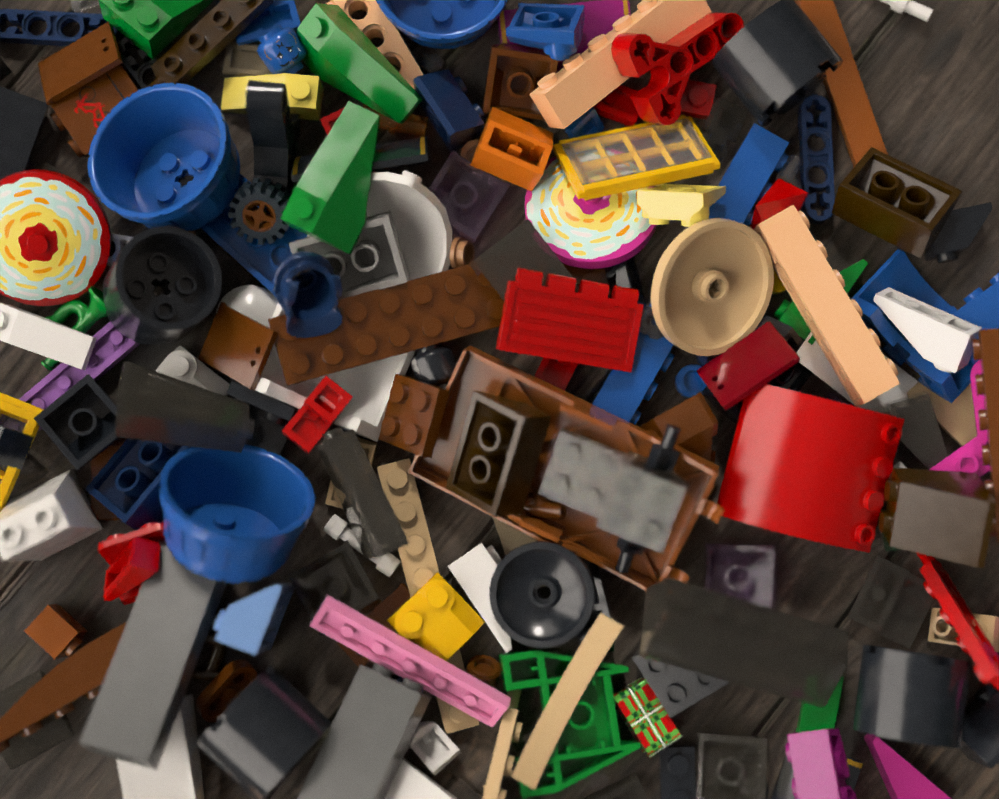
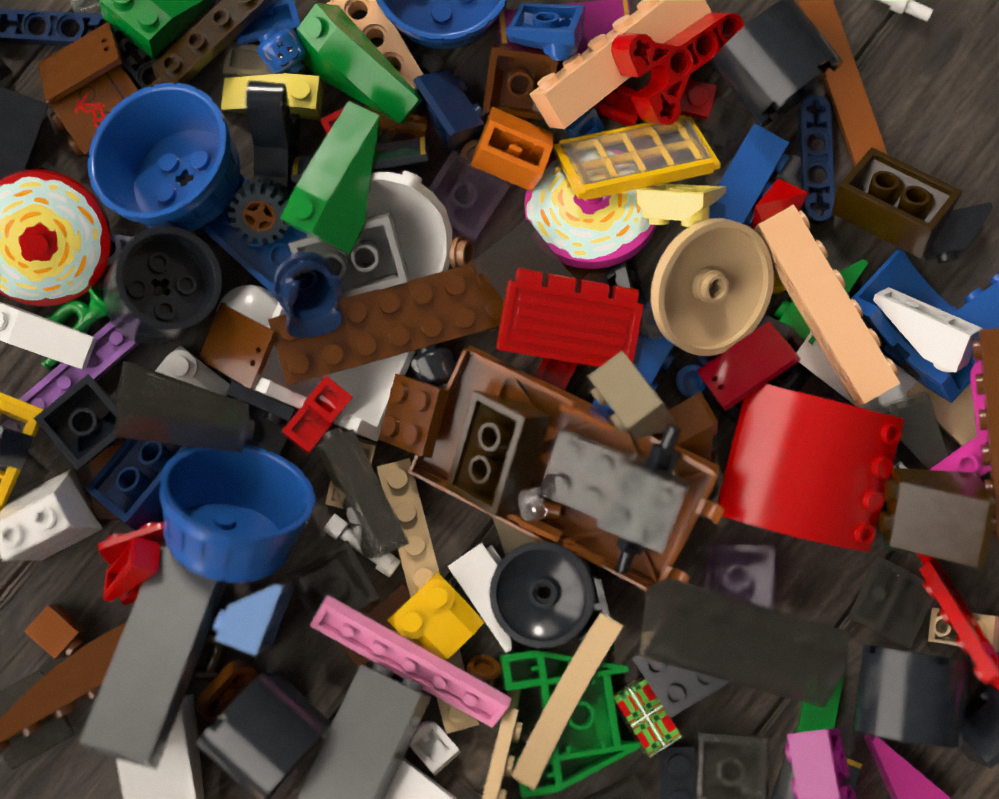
(531, 505): none -> clear arm
(630, 397): none -> dark tan slope

